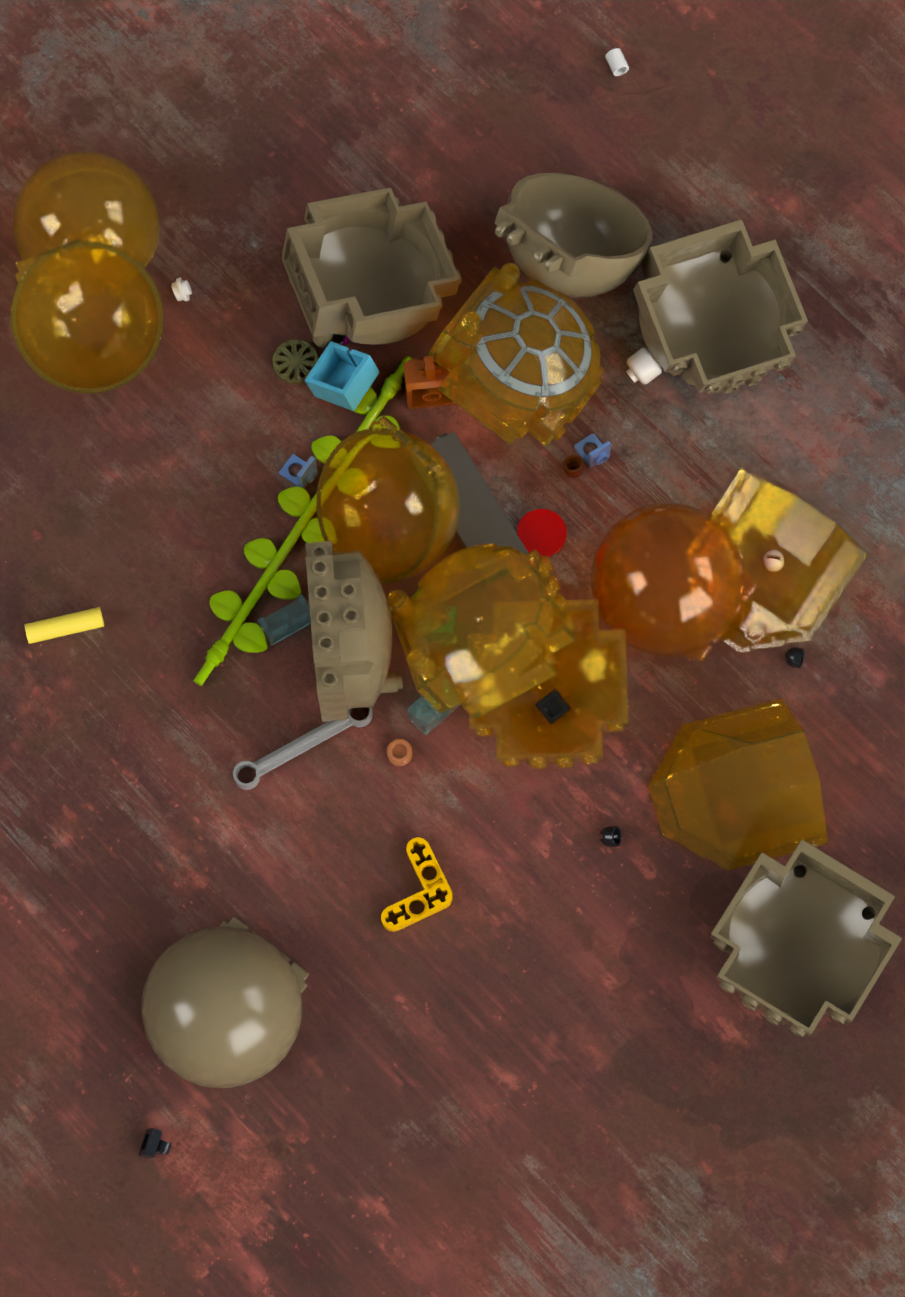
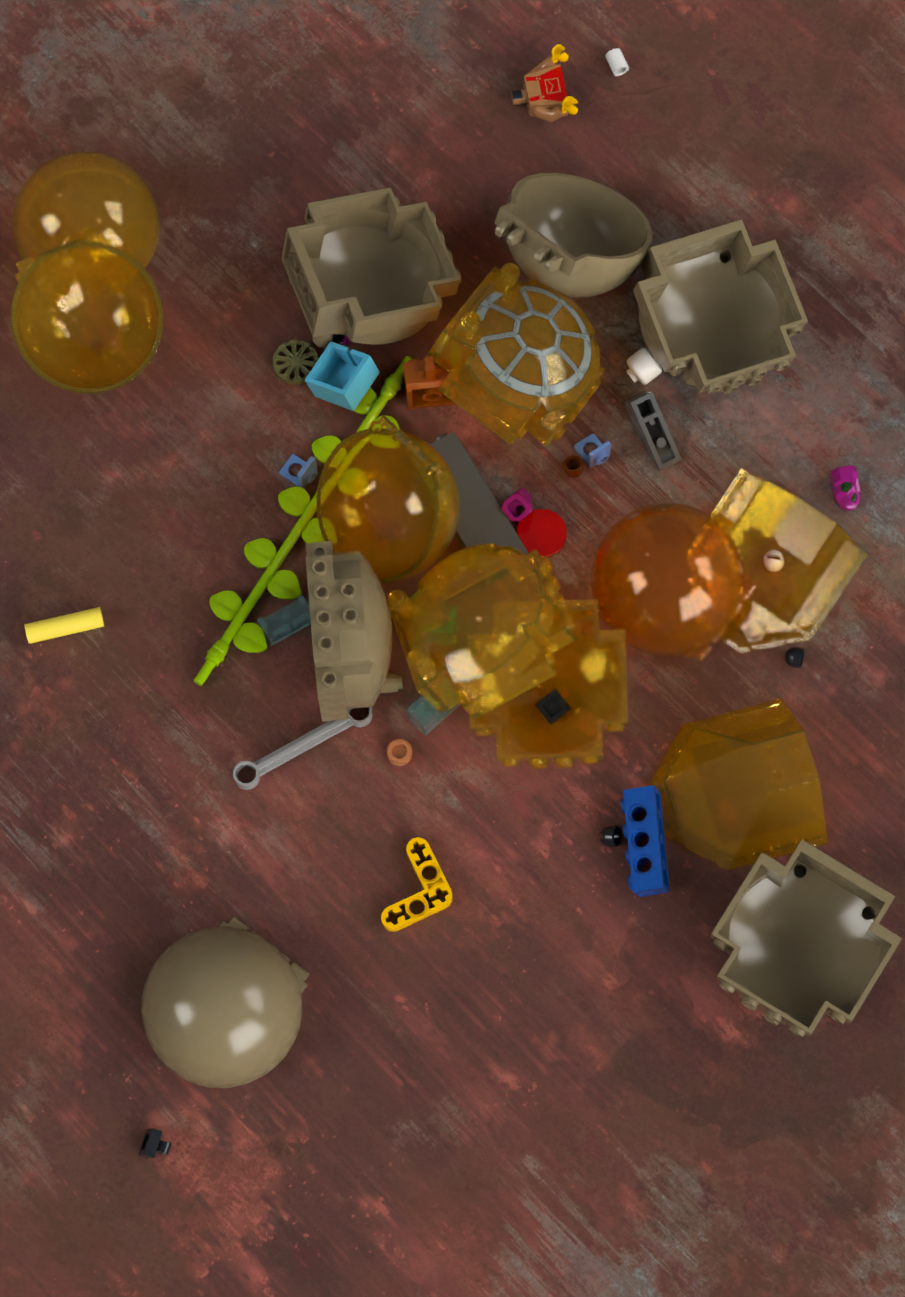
(181, 289): white plate -> none
(518, 505): none -> magenta rock
(546, 90): none -> torso
(652, 429): none -> dark grey slope
(657, 878): none -> blue brick
(845, 487): none -> magenta rock

